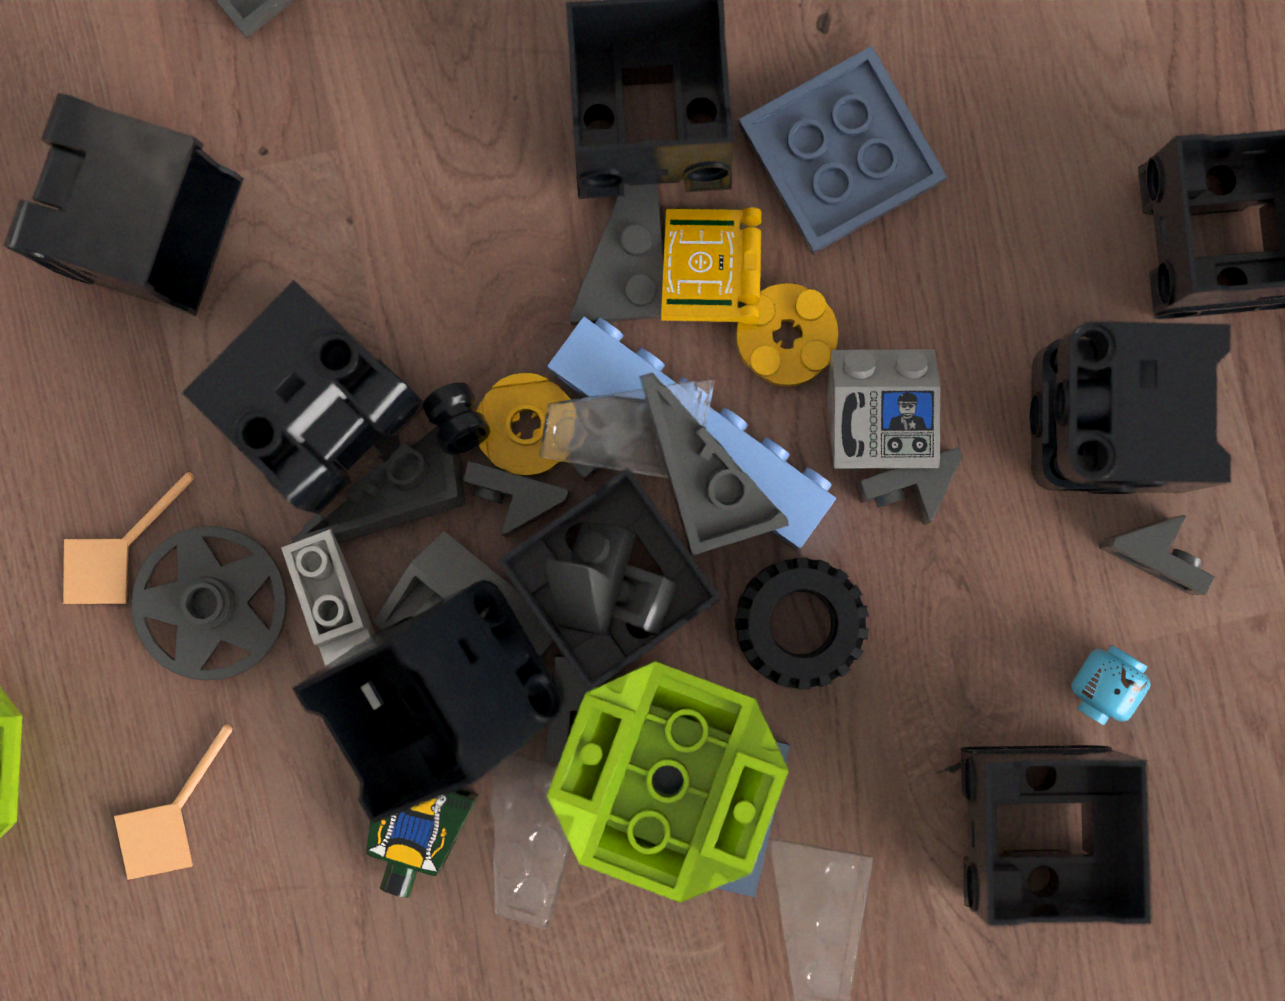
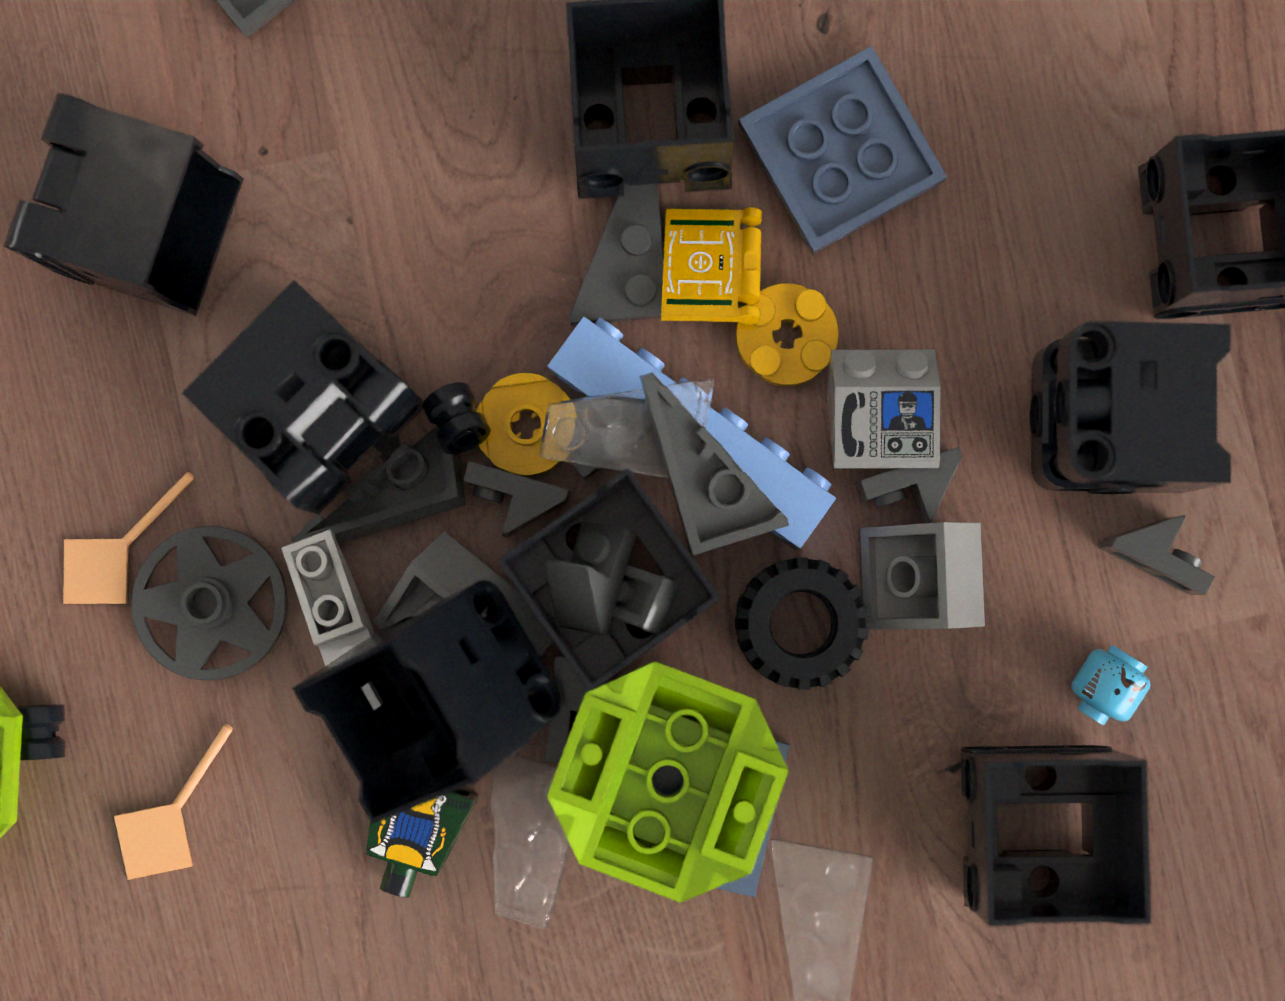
(40, 730): none -> black wheel
(923, 576): none -> light grey slope

